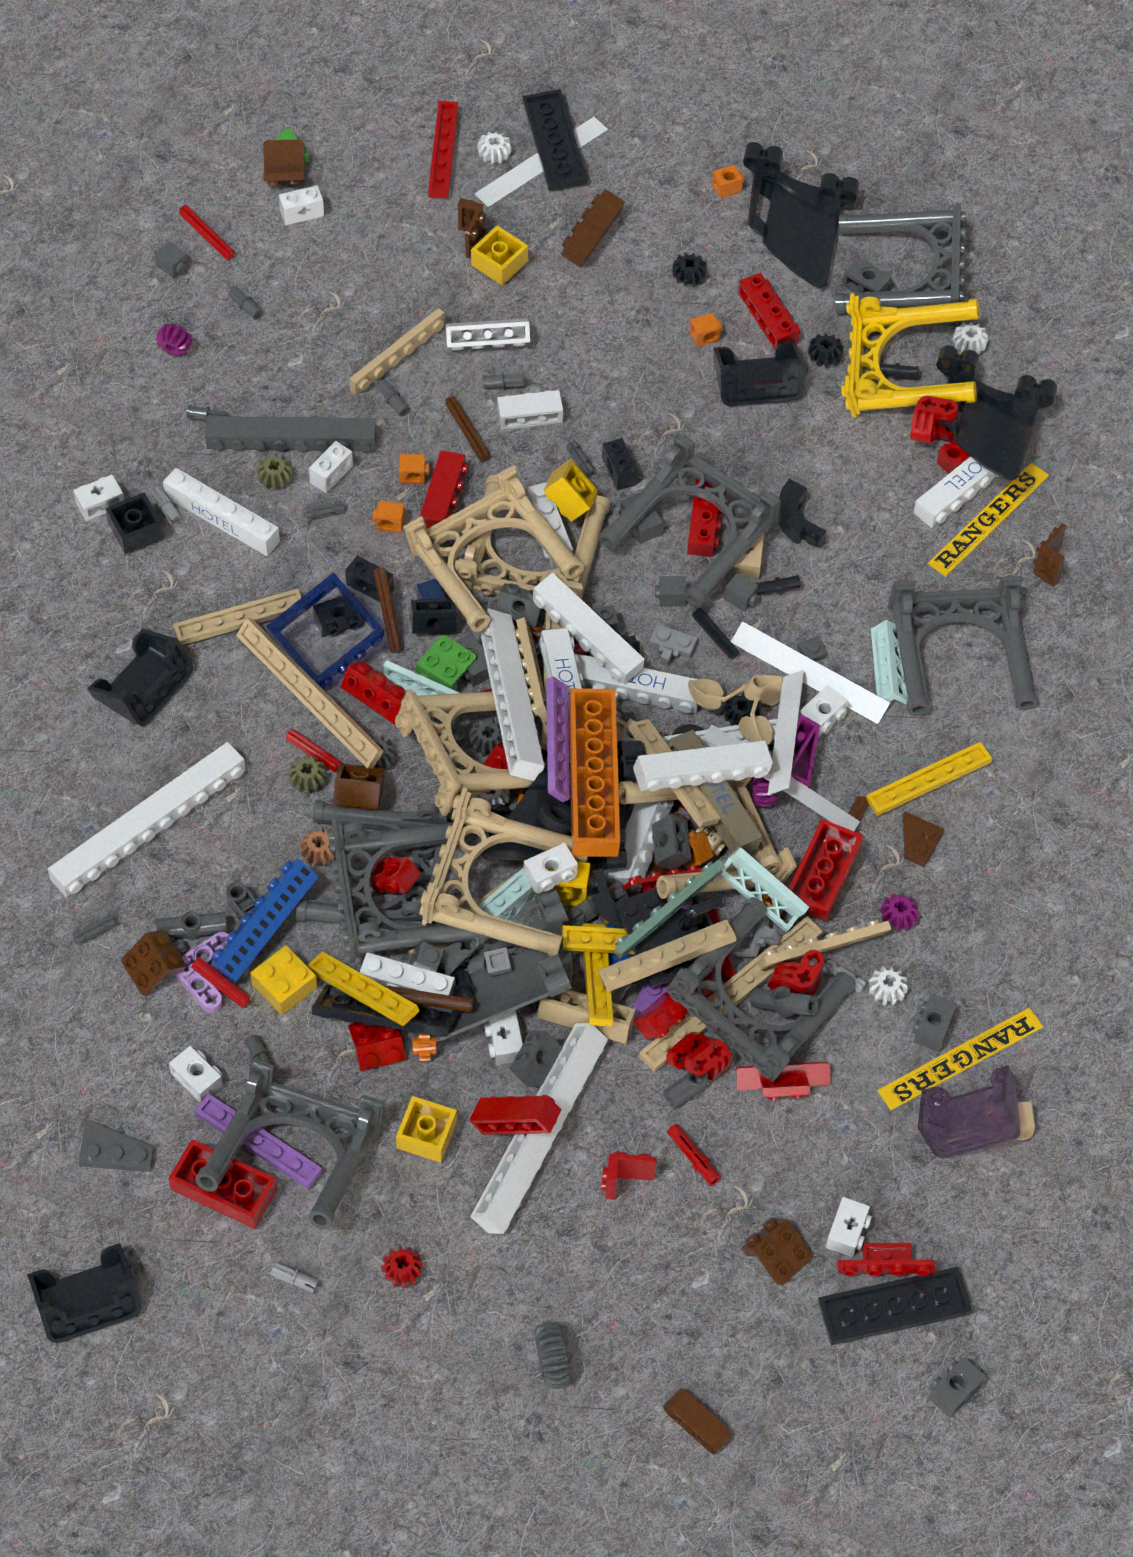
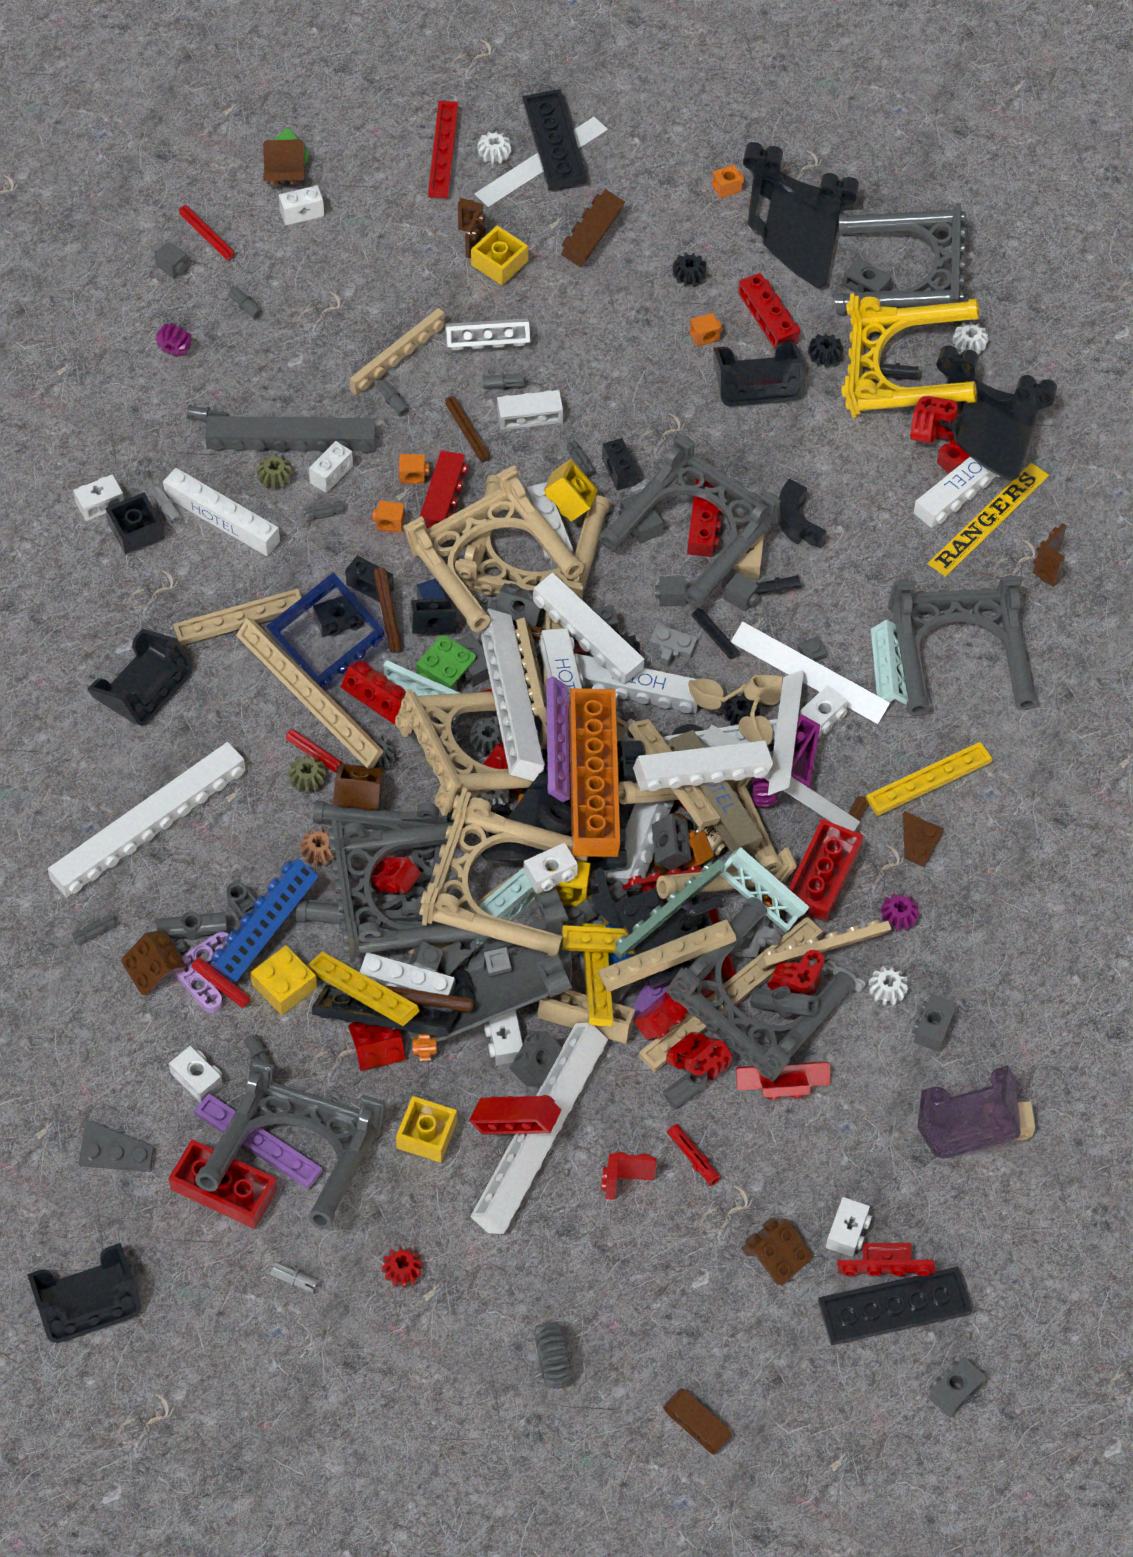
(960, 1058): yellow sticker -> none

